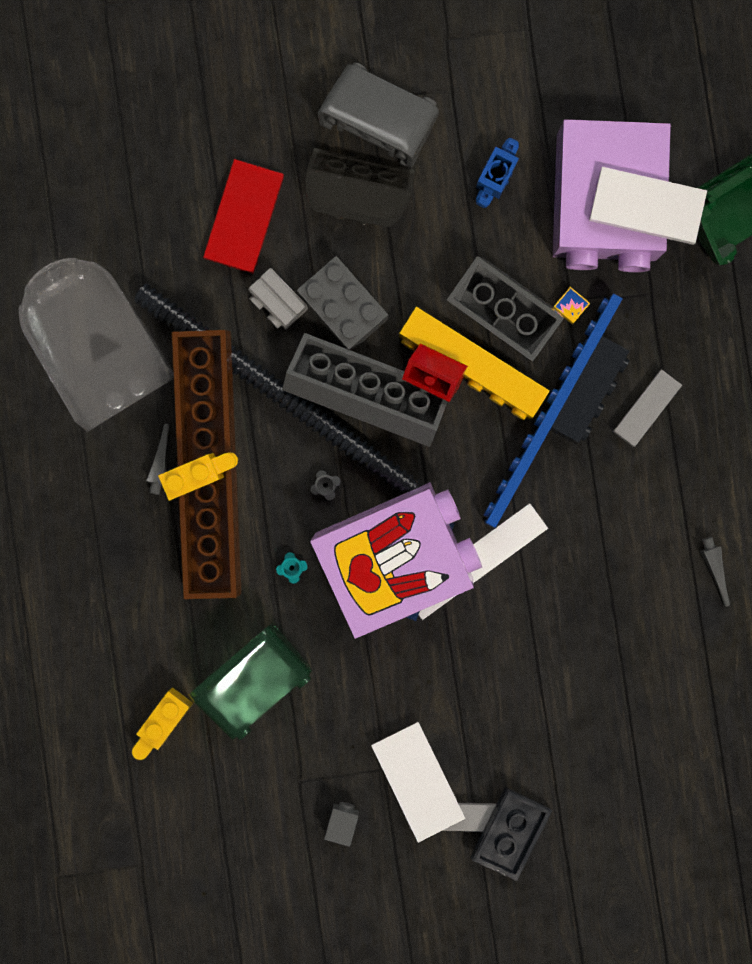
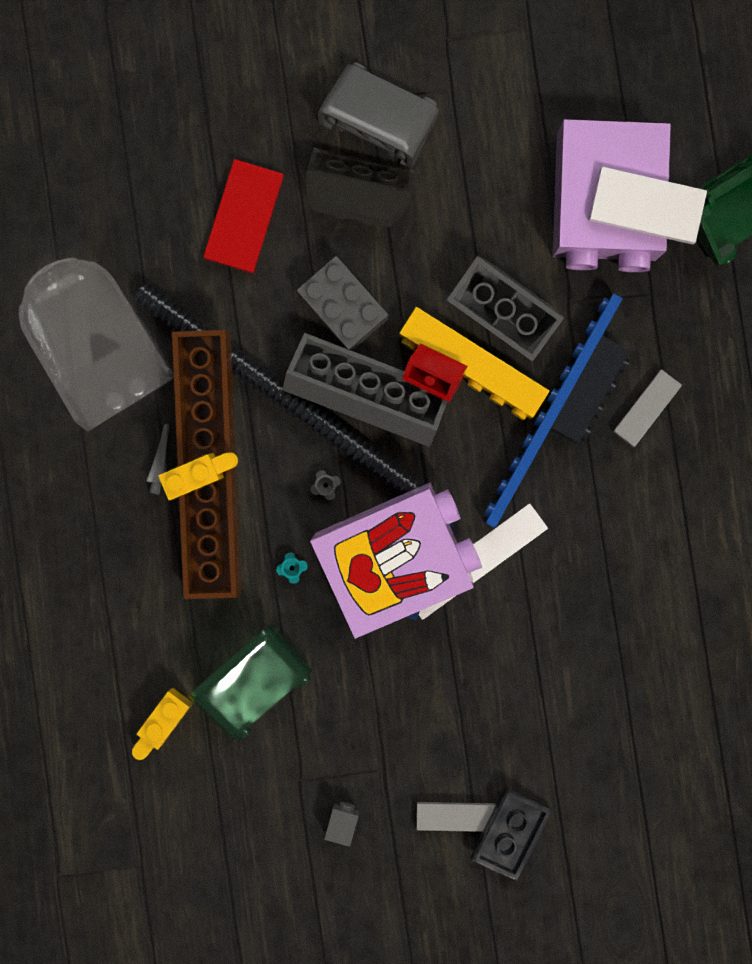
(277, 299): light grey brick -> none
(418, 782): white tile -> none
(502, 156): blue piece -> none
(571, 305): tile -> none
(713, 559): dark grey piece -> none

